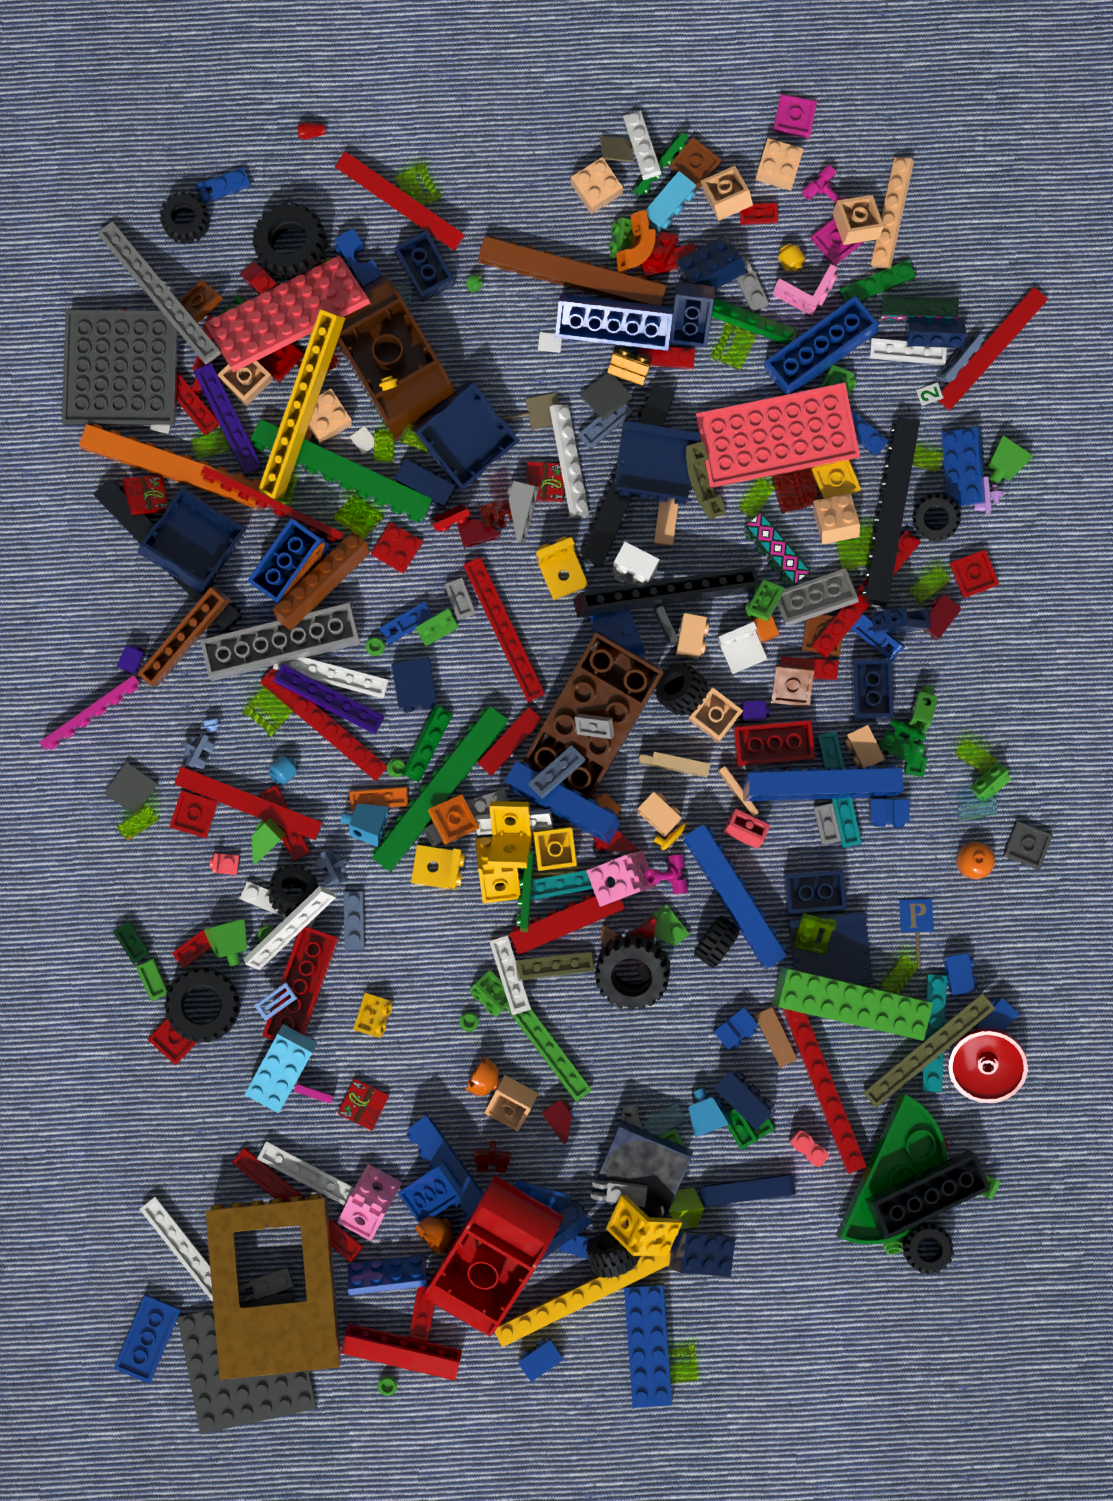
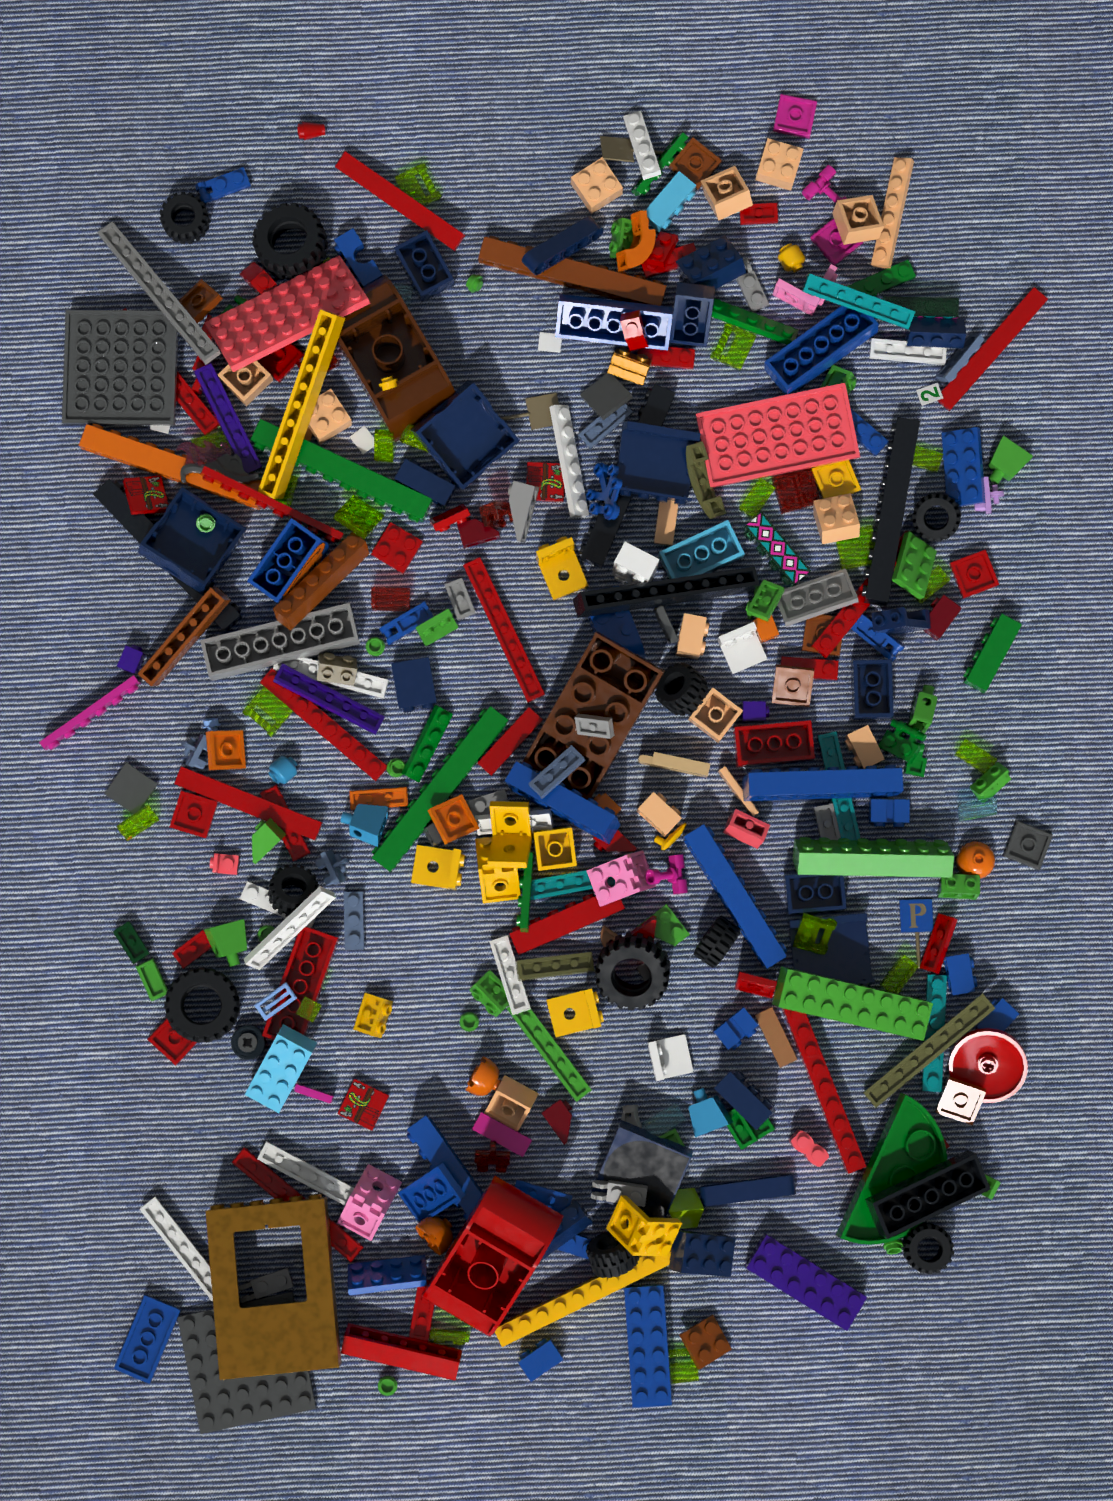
(205, 523): none -> bright green plate
(216, 459): none -> piece
(225, 750): none -> orange plate
(246, 1037): none -> black wheel
(309, 1009): none -> clear neon green tile
(336, 669): none -> dark tan bracket
(390, 599): none -> clear red hinge
(457, 1337): none -> clear neon green plate
(502, 1134): none -> dark pink tile
(562, 245): none -> dark blue beam
(585, 1012): none -> yellow bracket
(611, 509): none -> blue plant
(634, 330): none -> red slope
(670, 1057): none -> white bracket
(702, 552): none -> medium azure brick
(705, 1342): none -> dark orange plate
(755, 985): none -> red tile
(805, 1281): none -> dark purple brick
(858, 301): none -> teal plate
(873, 858): none -> brick
(914, 565): none -> bright green plate
(938, 943): none -> red plate
(960, 887): none -> bright green bracket
(960, 1100): none -> plate
(992, 652): none -> green brick

